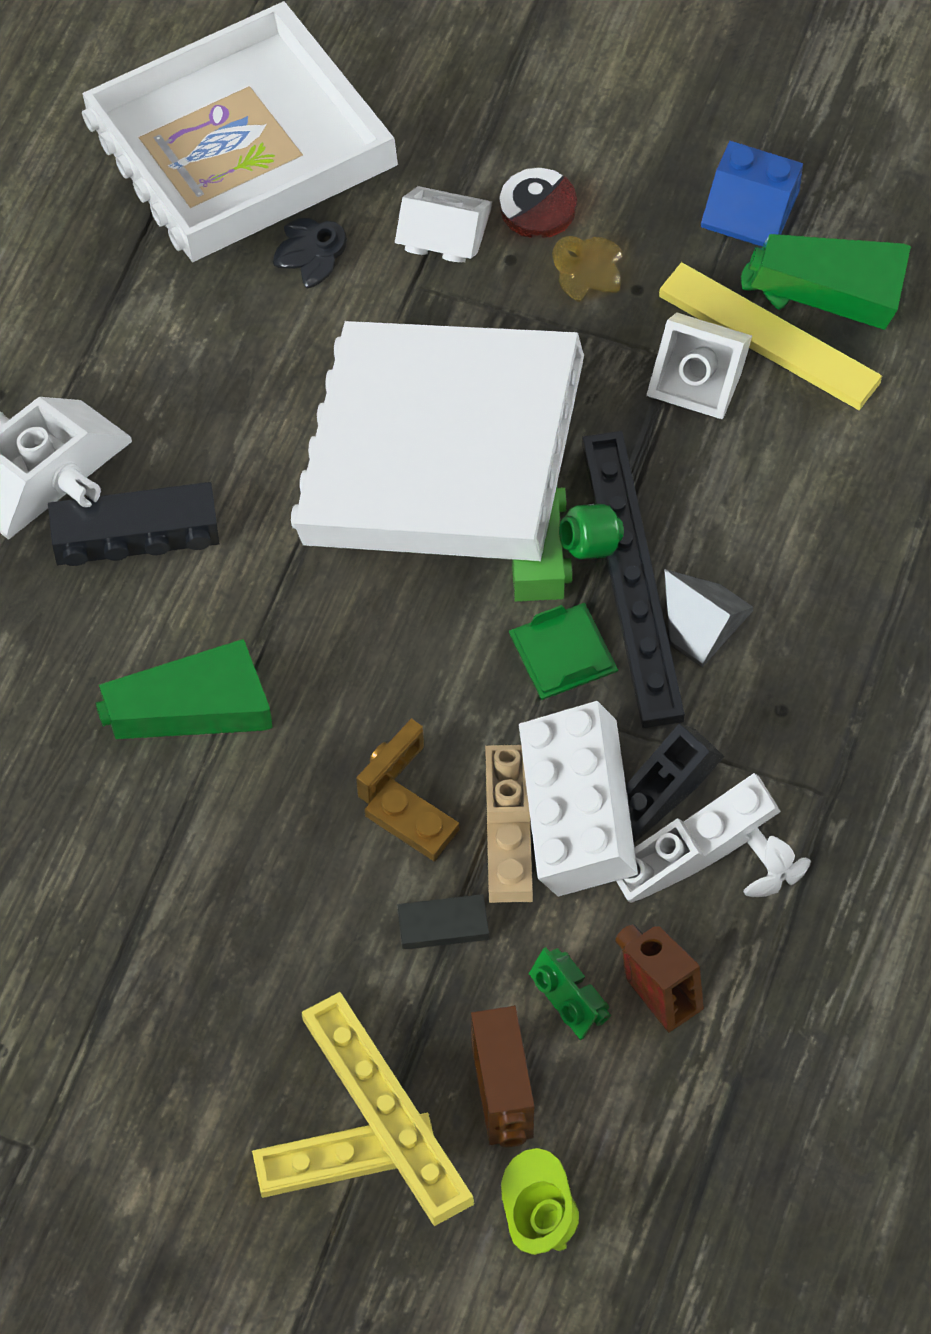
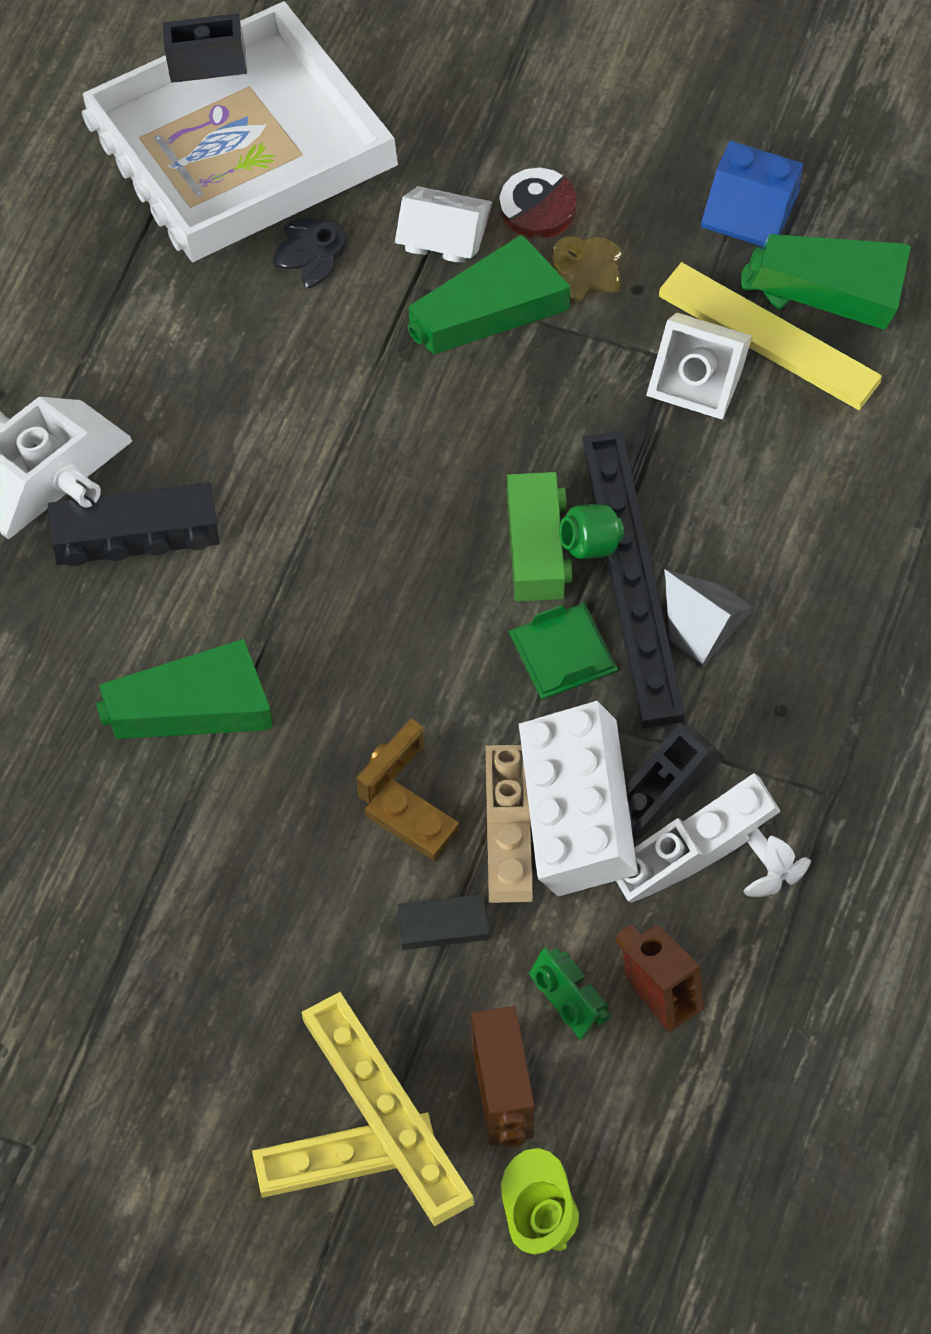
(204, 48): none -> black brick
(439, 440): white panel -> none
(489, 298): none -> green slope

